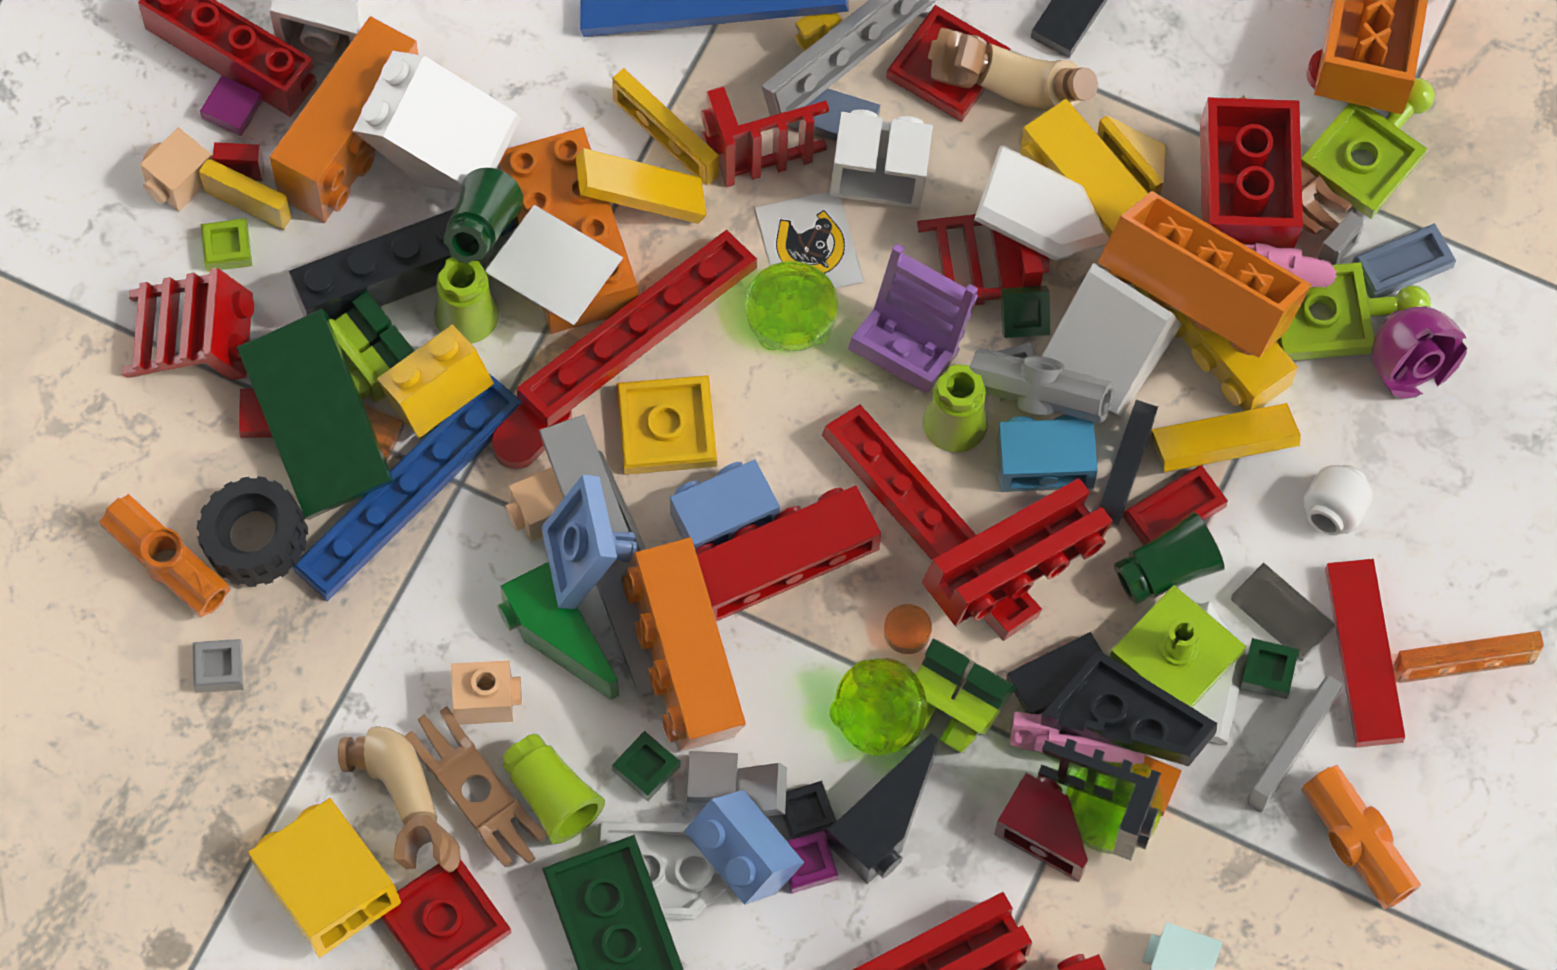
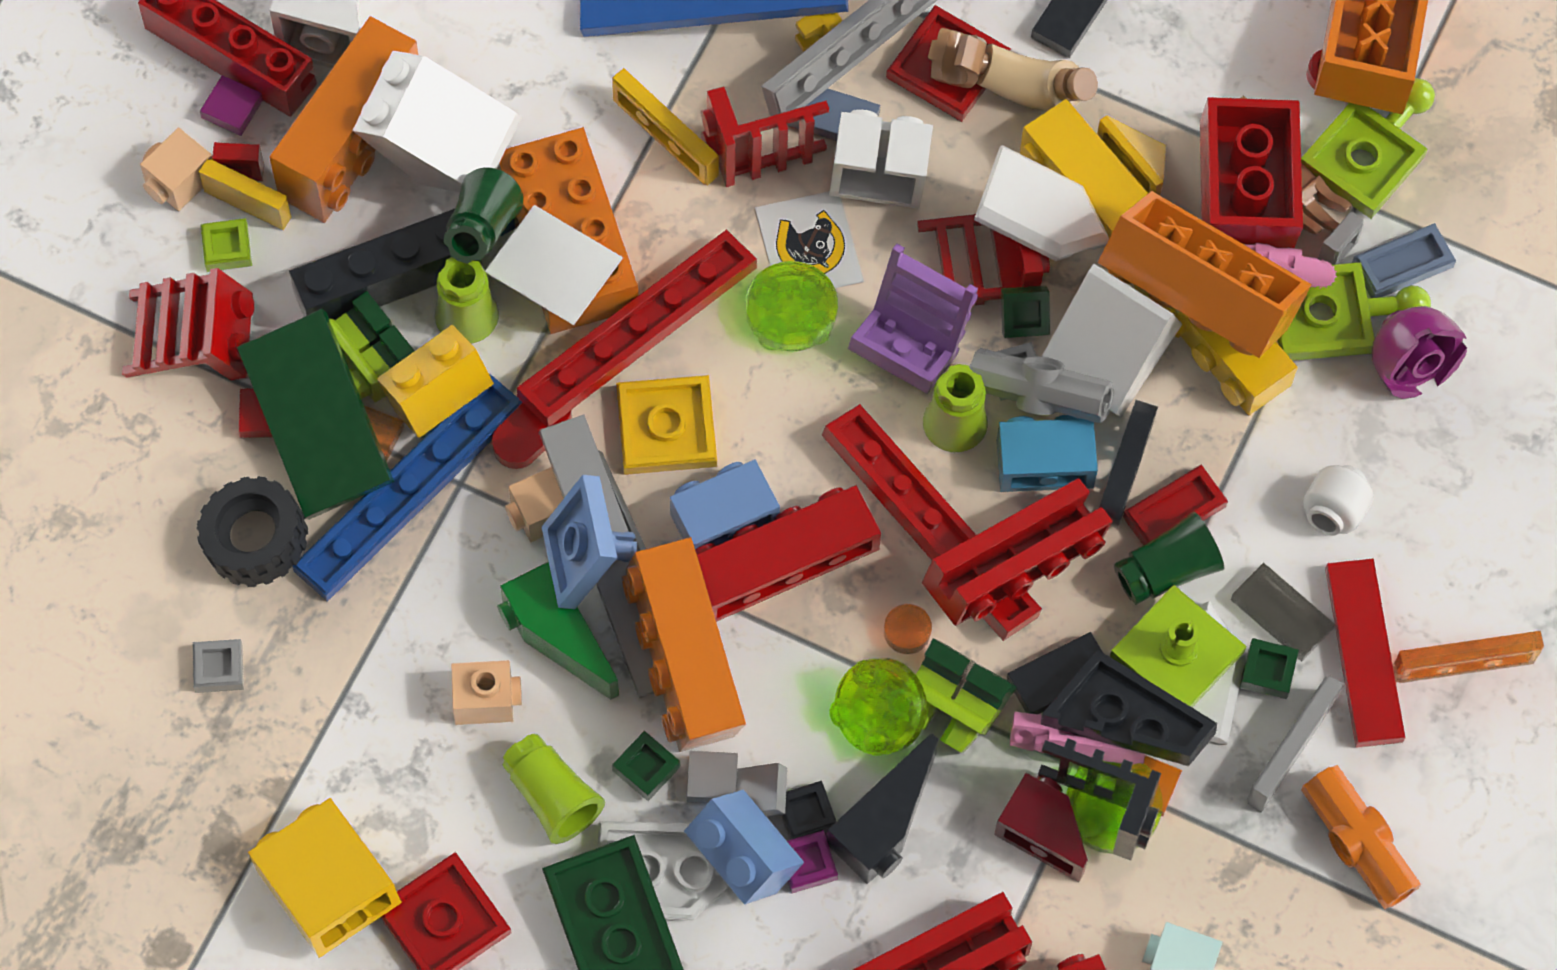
(183, 574): orange piece -> none
(394, 761): piece -> none
(459, 766): medium nougat piece -> none
(640, 186): yellow tile -> none
(1225, 437): yellow tile -> none

